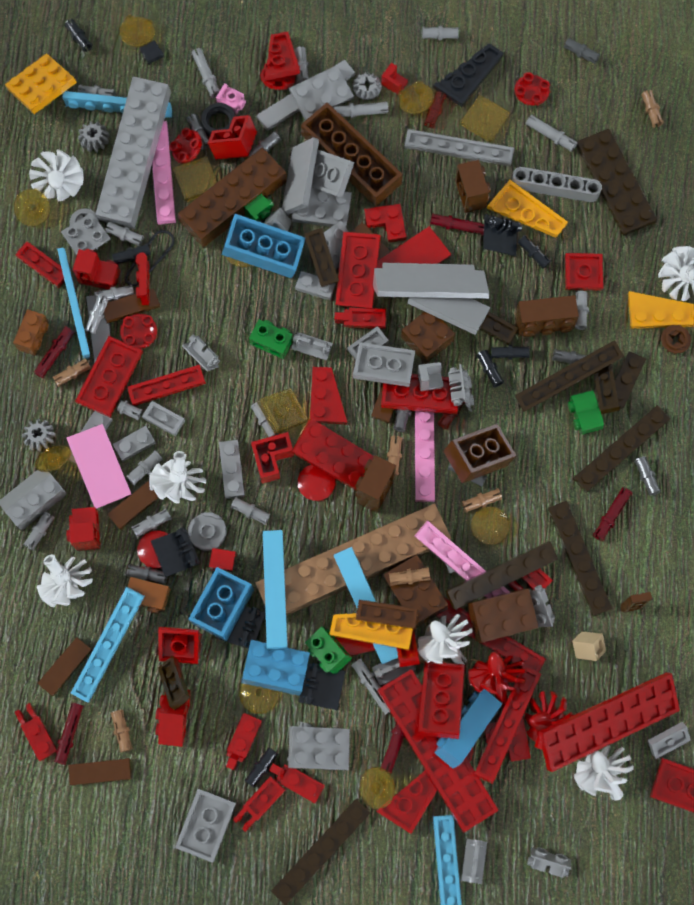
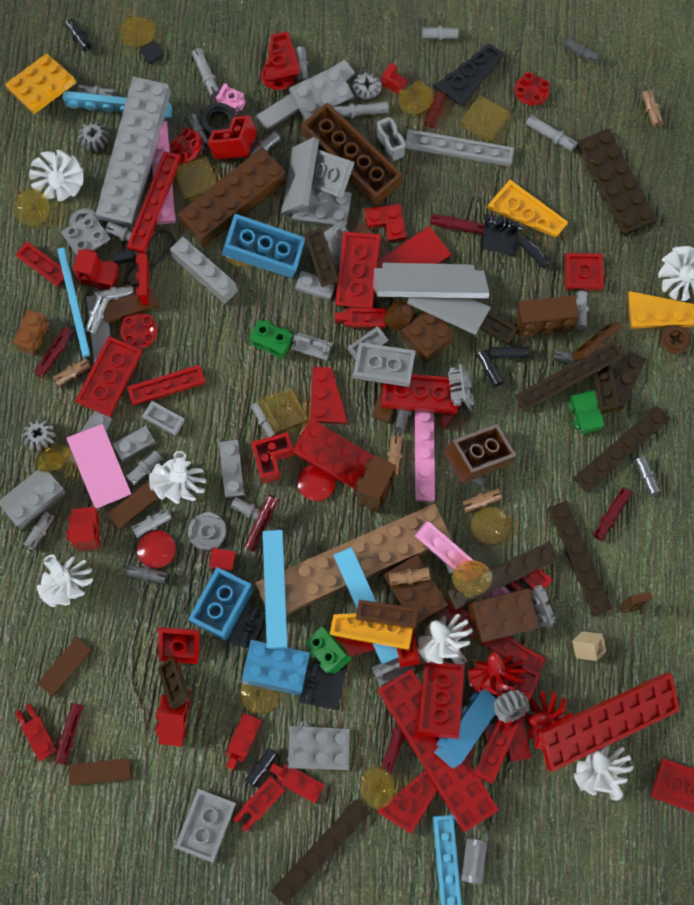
(107, 644): medium azure tile -> none
(121, 731): medium nougat pin -> none
(128, 409): light grey pin -> none
(154, 202): none -> red tile
(155, 594): dark orange brick -> none
(175, 552): black hinge -> none
(203, 270): none -> light grey brick
(207, 359): light grey hinge -> none
(259, 208): green brick -> none
(263, 518): none -> dark red pin
(279, 220): light grey panel -> none
(359, 666): light grey pin -> none
(390, 139): none -> light grey brick
(399, 315): none -> reddish brown brick
(430, 376): light grey panel -> none
(472, 186): reddish brown brick -> none
(472, 578): none -> clear yellow dish
(511, 706): none -> light grey gear
(558, 863): light grey hinge -> none
(565, 182): light grey beam -> none
(596, 341): none -> reddish brown tile
(669, 740): light grey plate -> none

